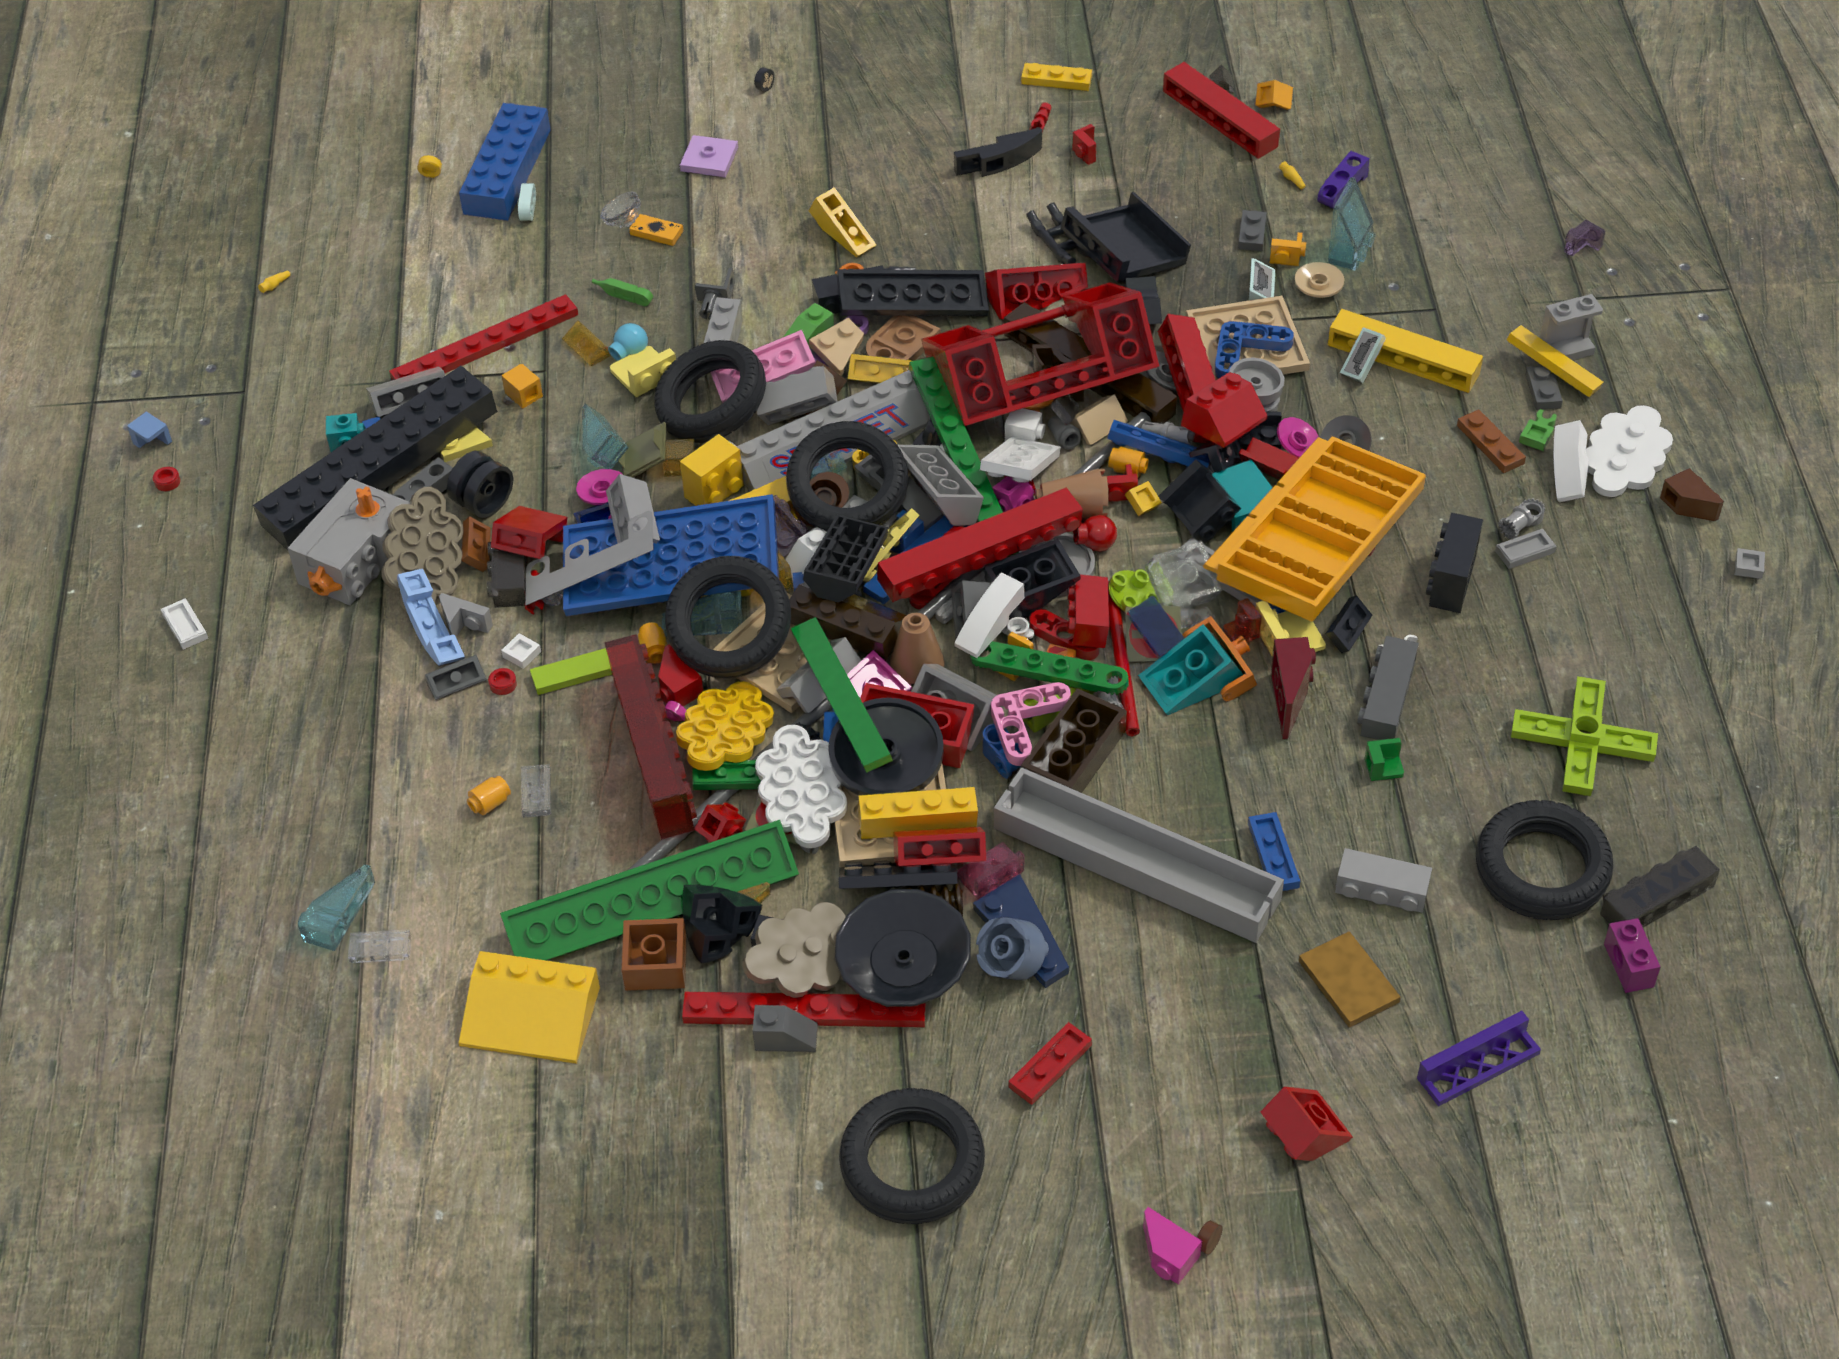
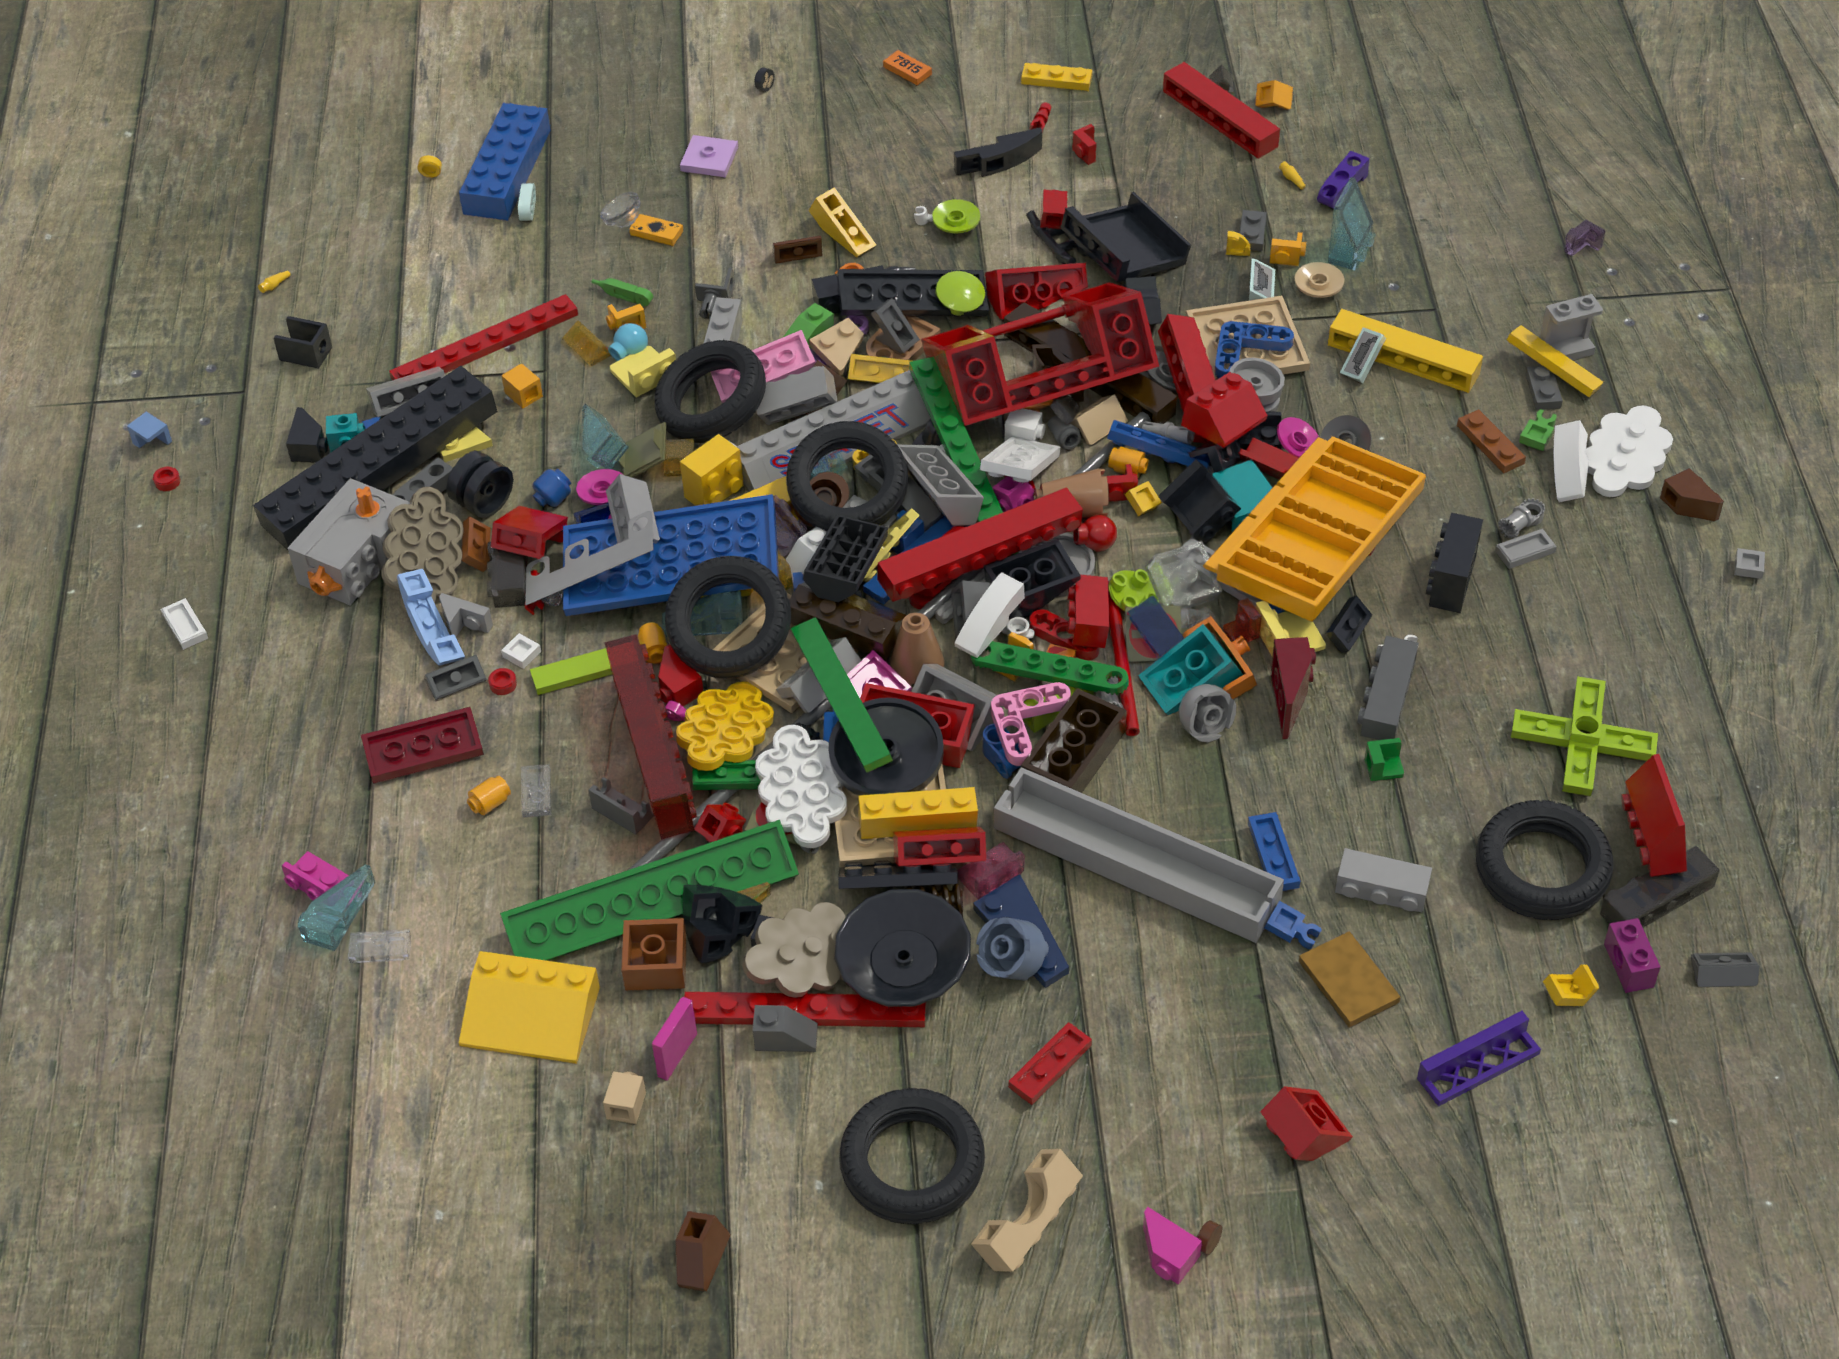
(304, 343): none -> black piece
(306, 439): none -> black slope
(312, 875): none -> dark pink bracket
(422, 745): none -> dark red plate
(551, 488): none -> blue head
(620, 807): none -> dark grey hinge
(624, 1097): none -> tan brick
(630, 315): none -> light orange bracket
(674, 1038): none -> dark pink tile
(699, 1250): none -> reddish brown slope
(797, 249): none -> reddish brown slope
(895, 328): none -> dark grey slope
(907, 67): none -> orange tile
(921, 216): none -> white hand
(956, 216): none -> lime dish
(960, 292): none -> lime dish
(1050, 1181): none -> tan arch
(1053, 208): none -> red brick
(1206, 712): none -> light grey cylinder
(1237, 244): none -> yellow tile
(1288, 924): none -> blue plate
(1572, 988): none -> yellow bracket
(1655, 819): none -> red slope
(1725, 969): none -> dark grey slope

